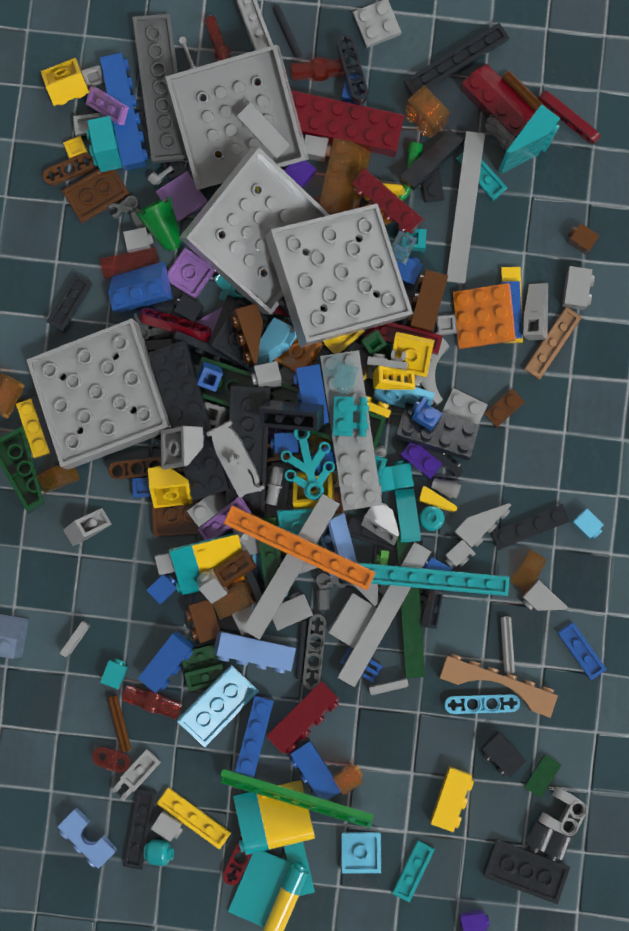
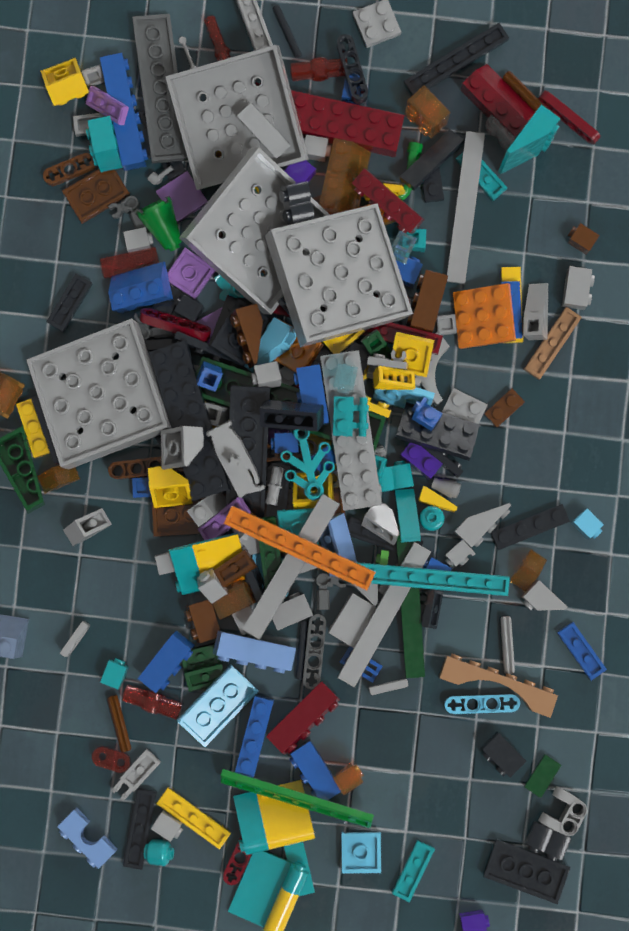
(75, 147): yellow tile -> none
(162, 588): blue brick -> none
(296, 202): none -> black brick
(451, 799): yellow brick -> none

